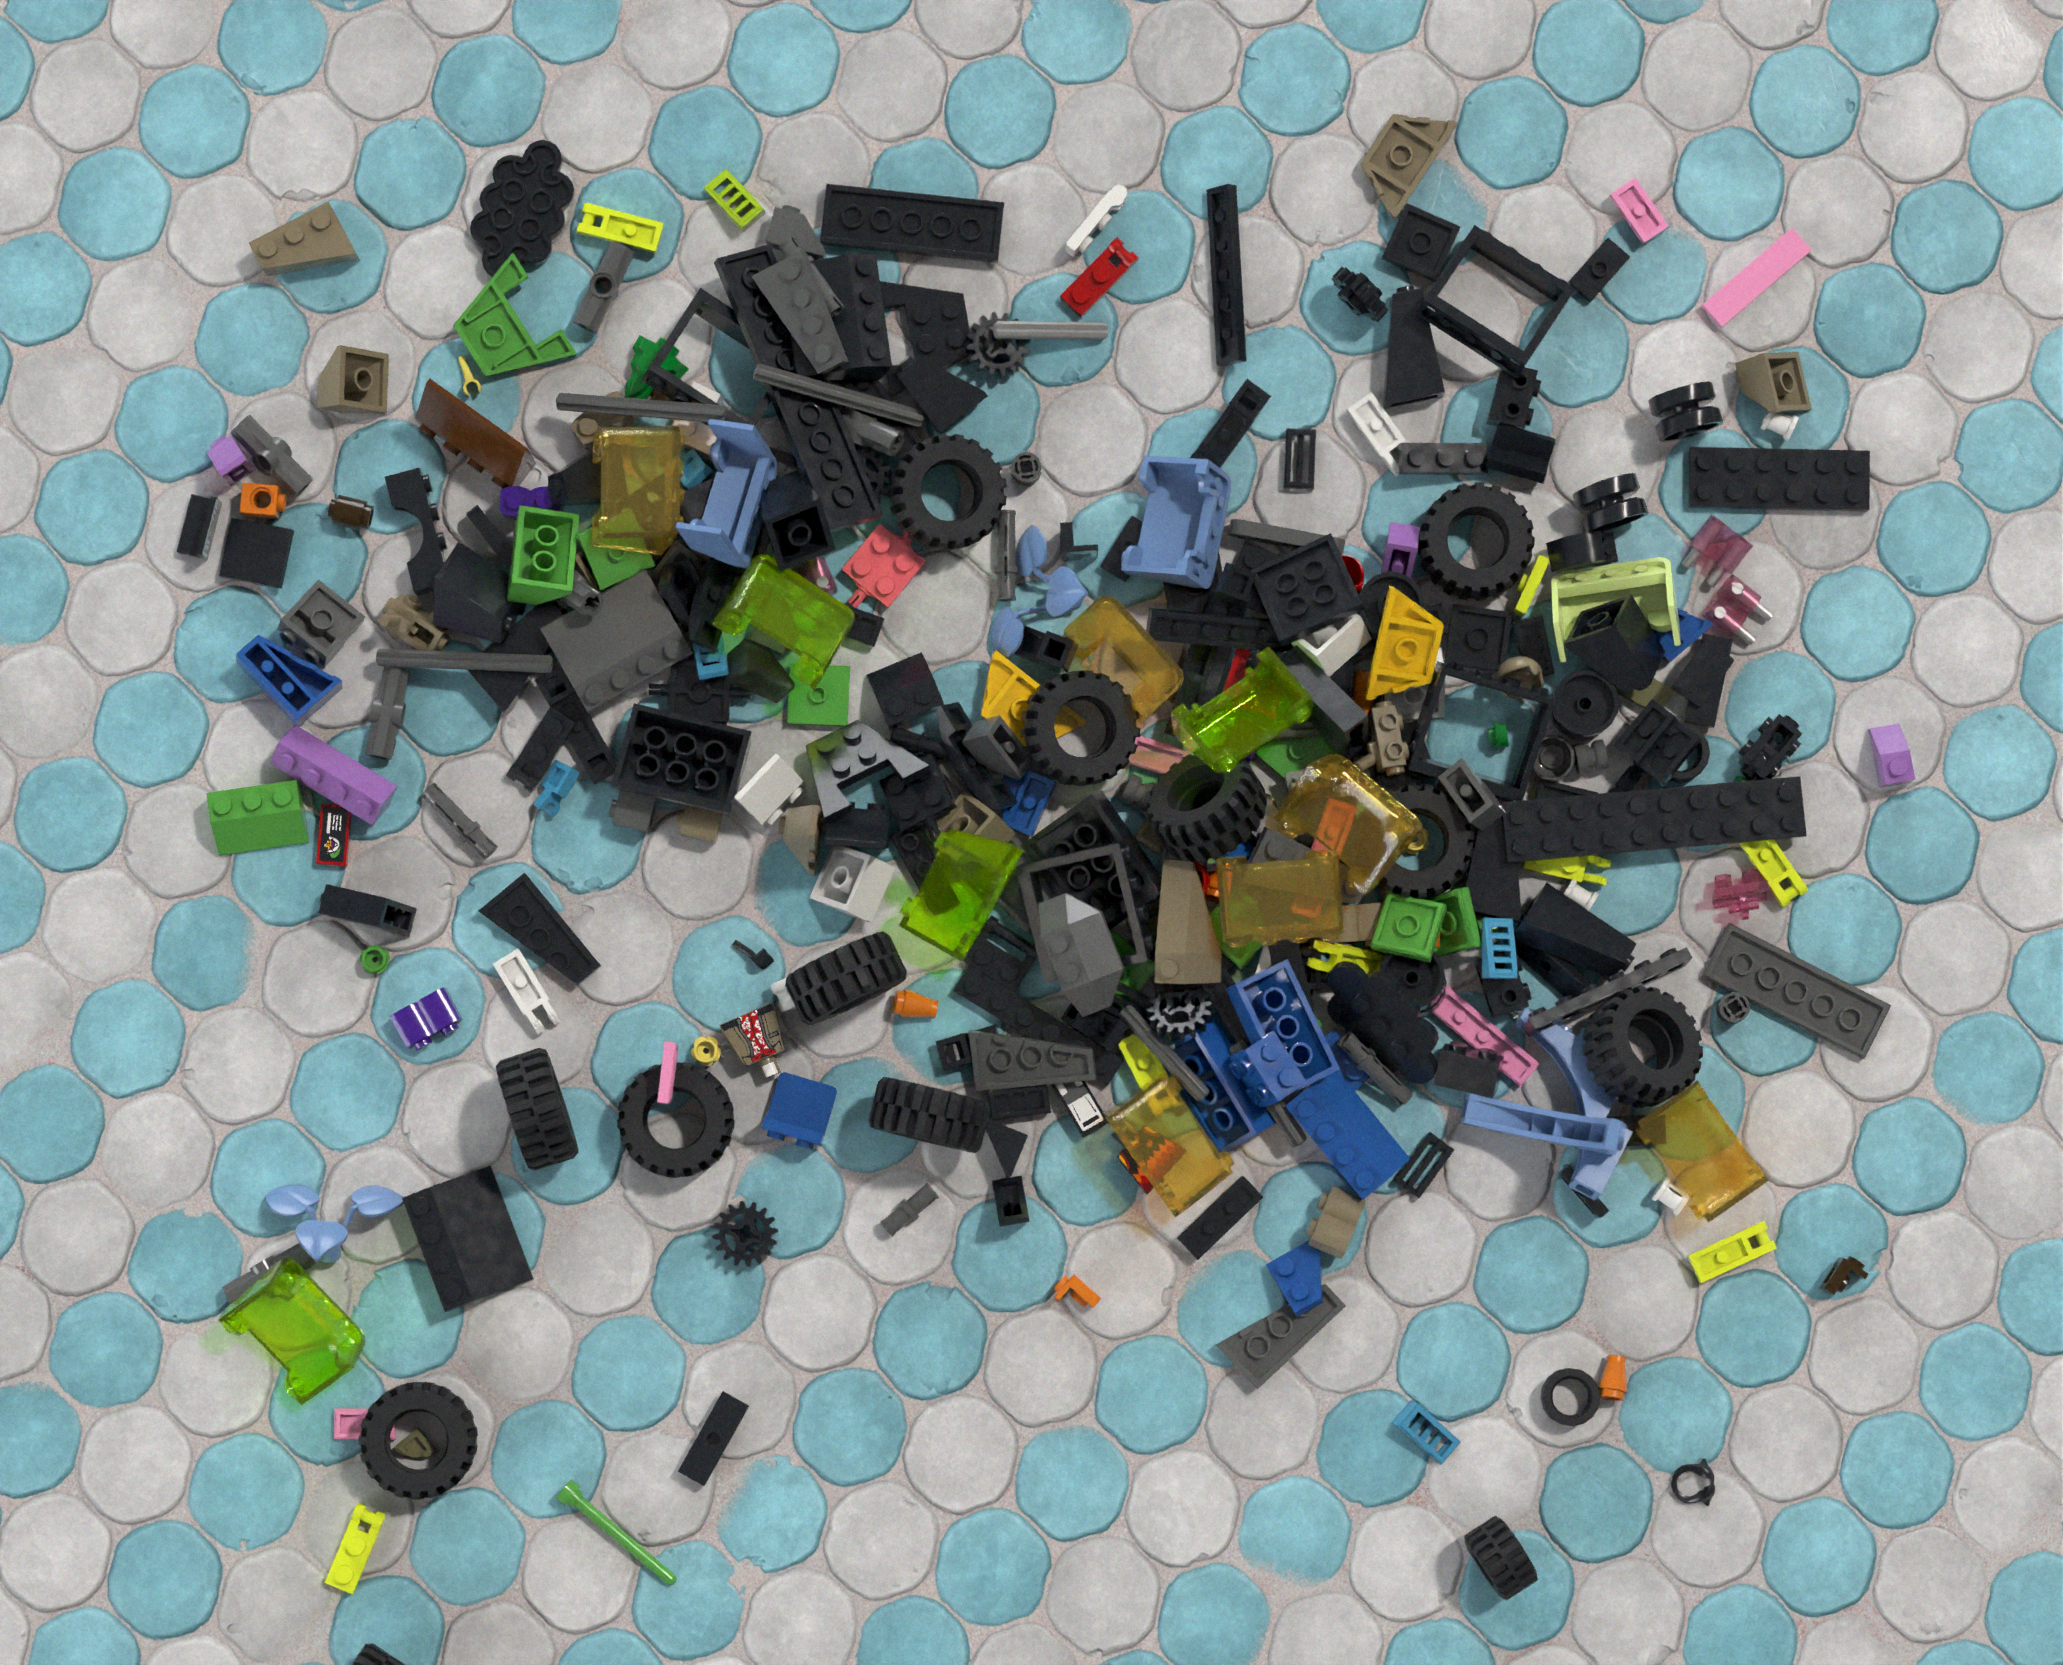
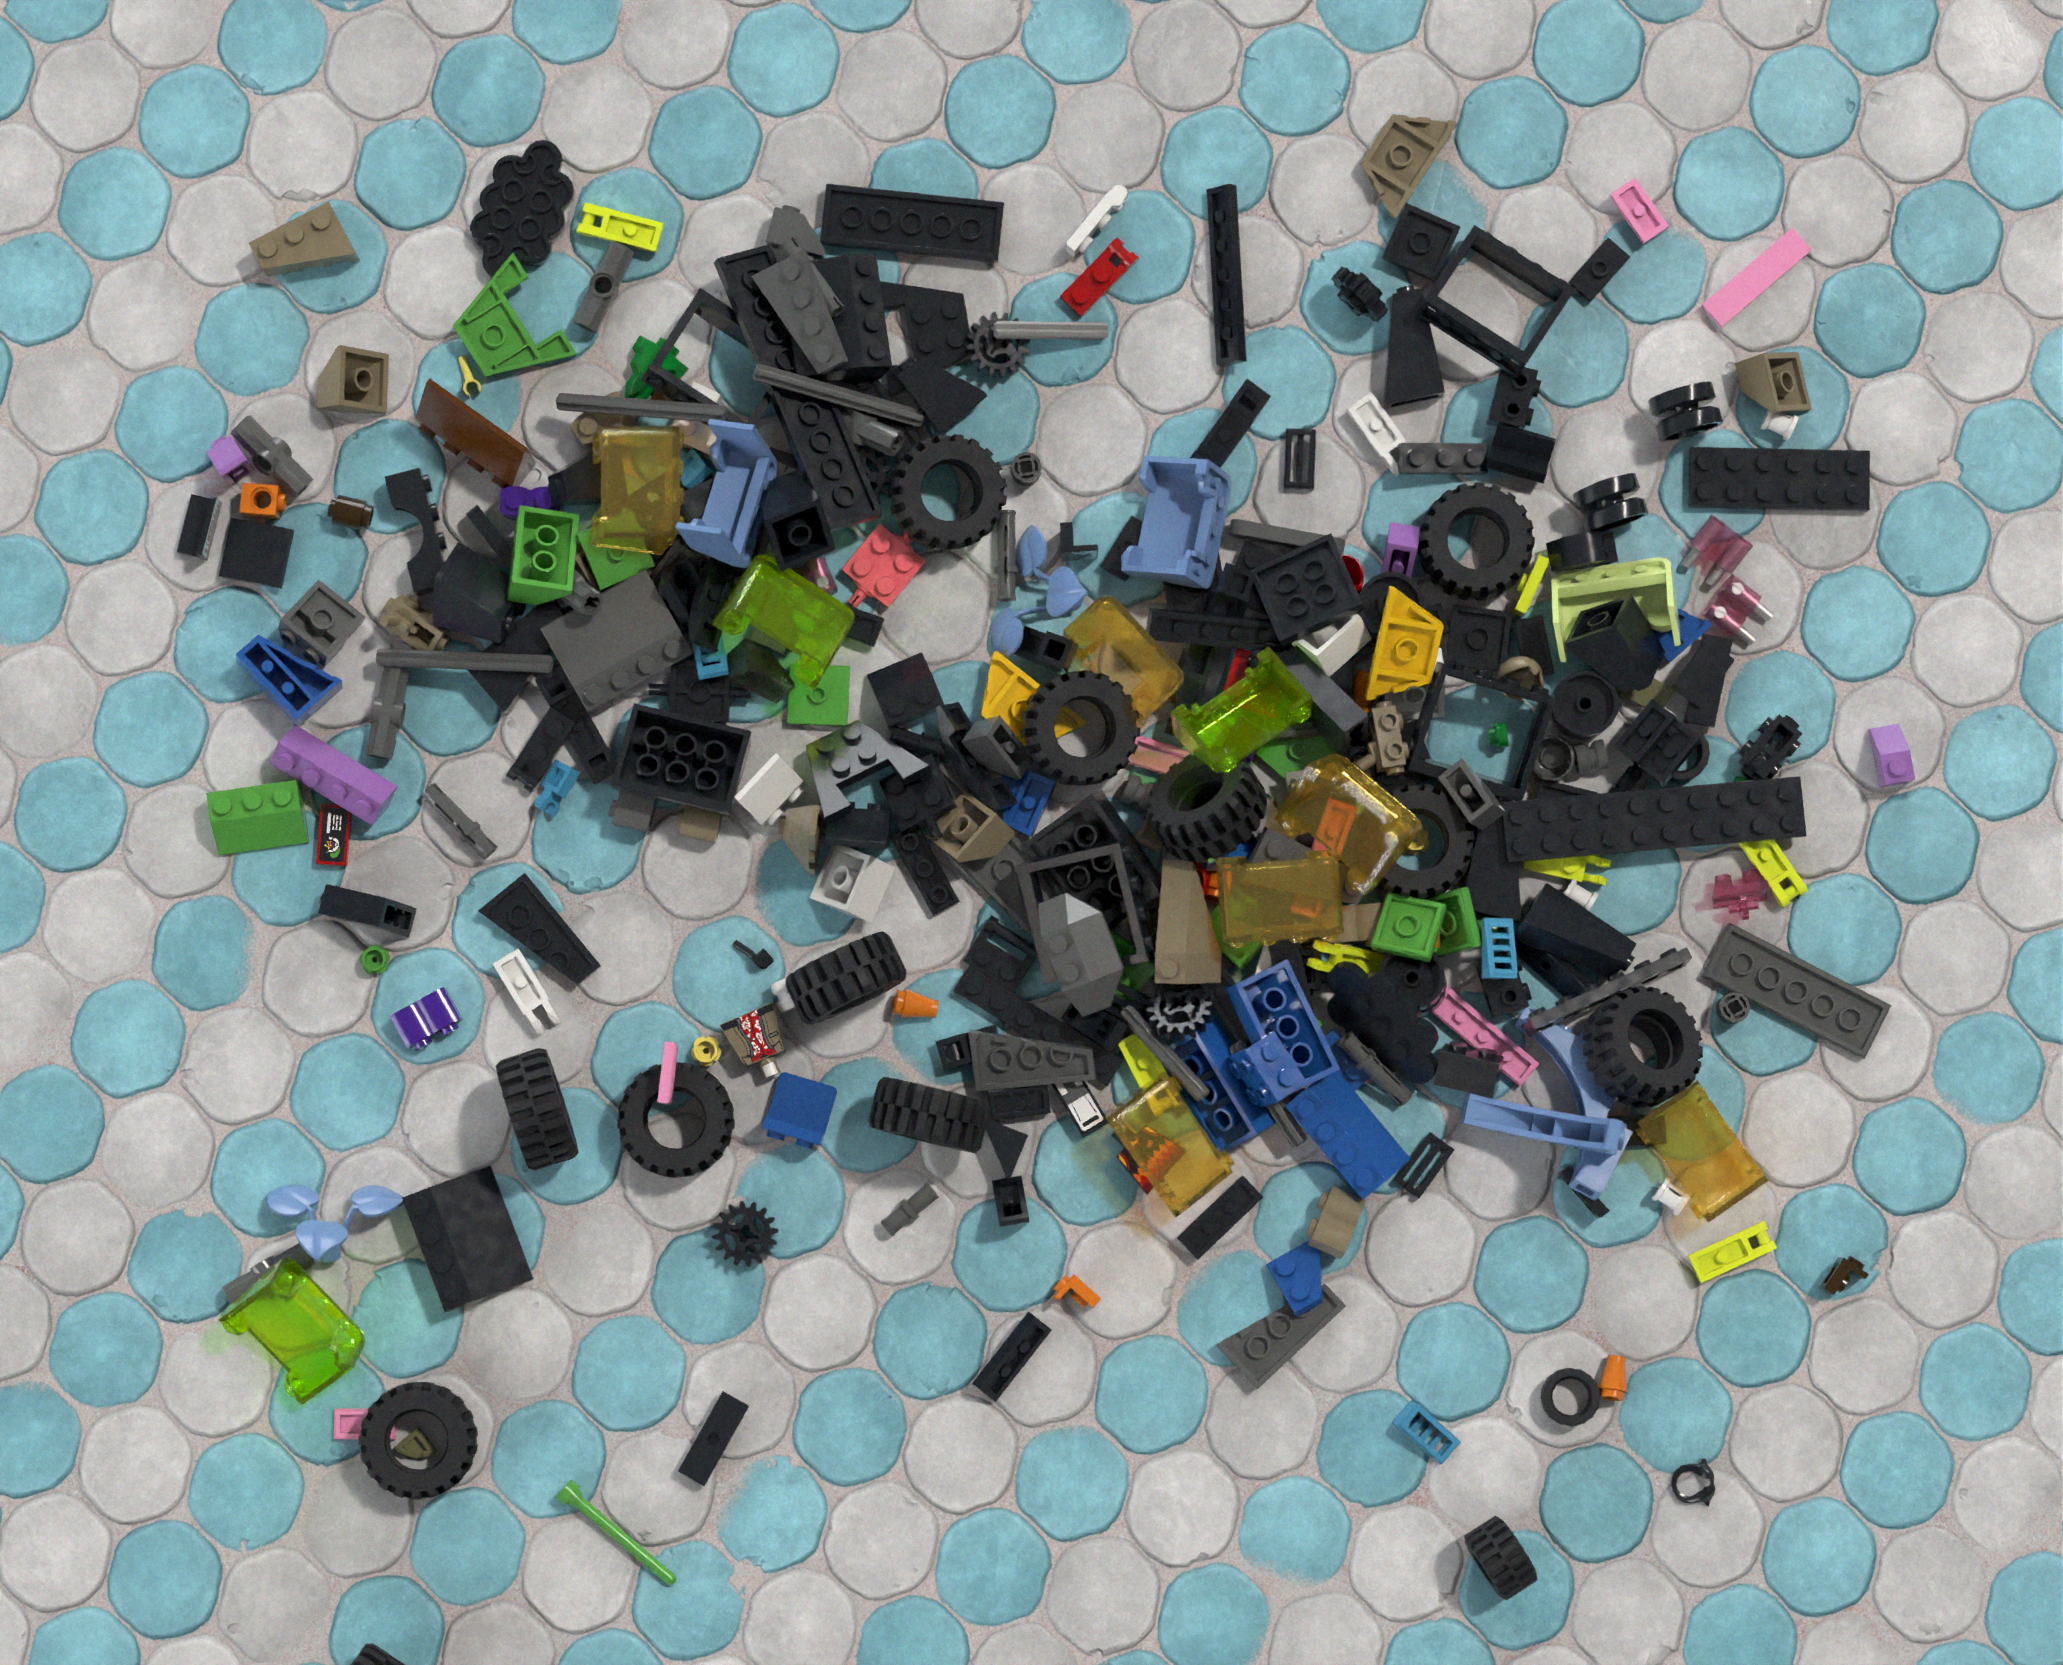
(355, 1549): neon yellow plate -> none
(750, 217): lime slope -> none
(960, 890): clear neon green windscreen -> none
(1012, 1356): none -> black plate

